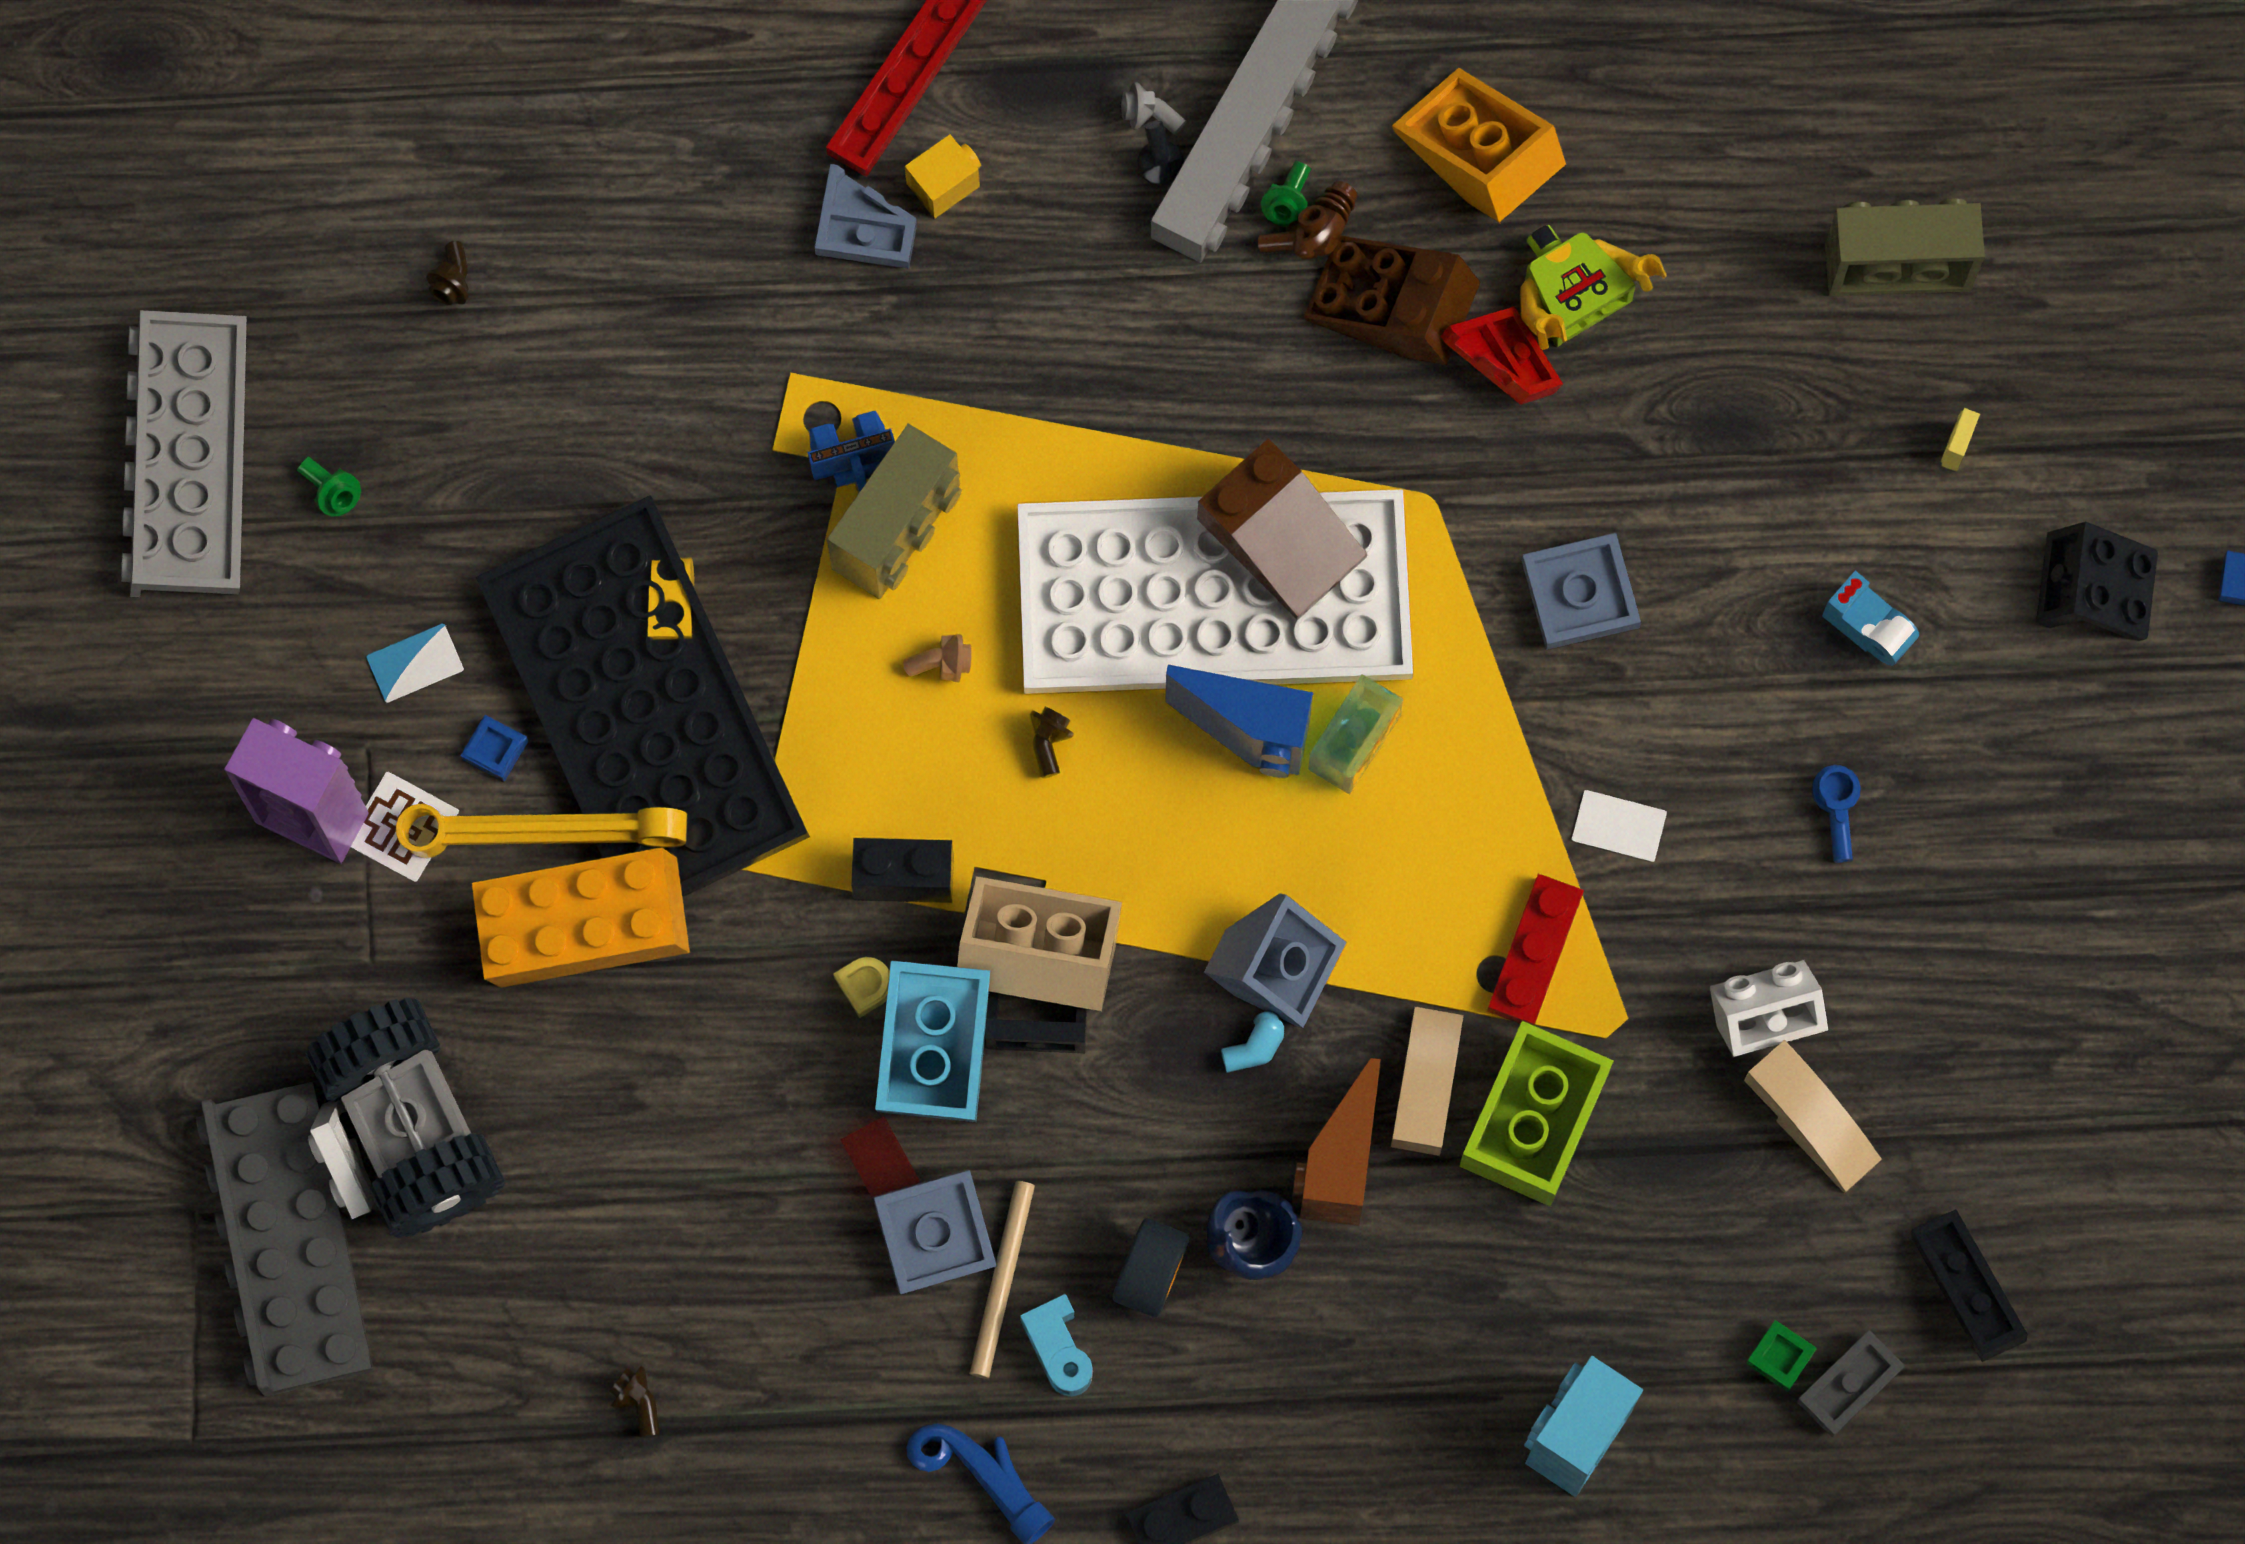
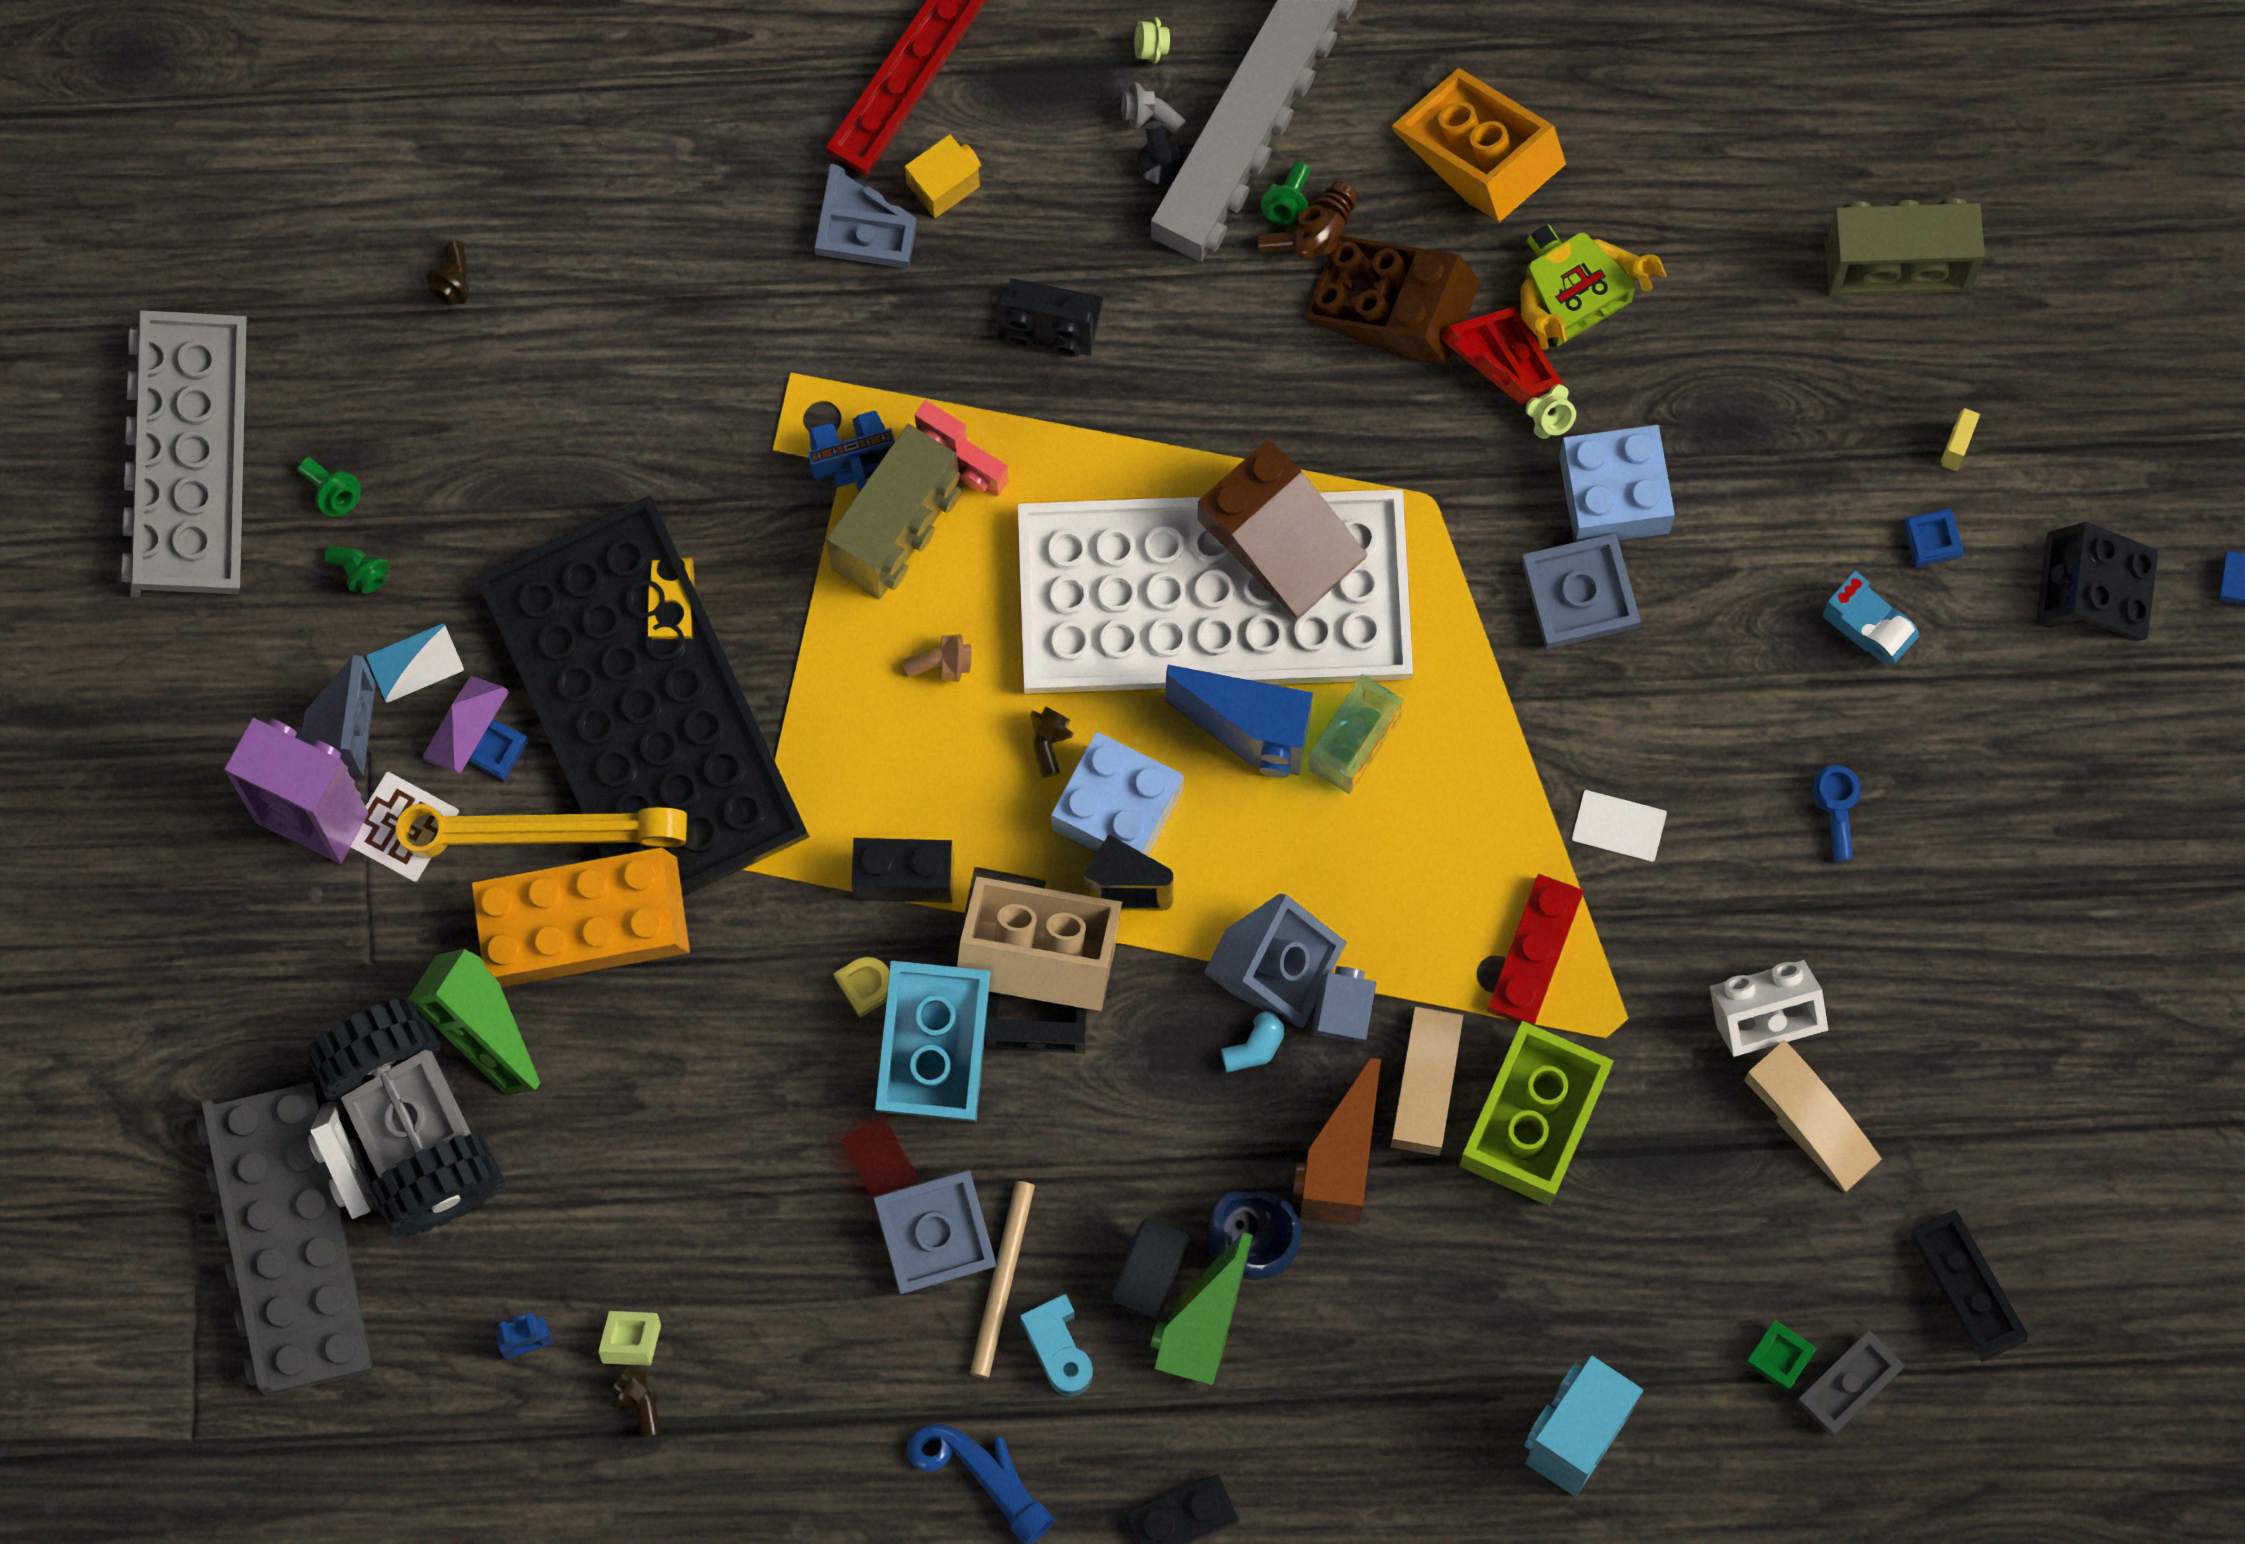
(343, 714): none -> sand blue slope
(363, 571): none -> green plate
(465, 724): none -> medium lavender slope
(475, 1017): none -> bright green slope
(523, 1335): none -> blue plate
(629, 1338): none -> yellowish green plate
(976, 466): none -> coral plate
(1048, 317): none -> black bracket
(1117, 795): none -> light blue brick
(1129, 877): none -> black tile
(1151, 40): none -> yellowish green plate
(1200, 1318): none -> bright green slope
(1344, 1005): none -> sand blue brick
(1559, 419): none -> yellowish green plate
(1617, 484): none -> light blue brick
(1933, 537): none -> blue tile

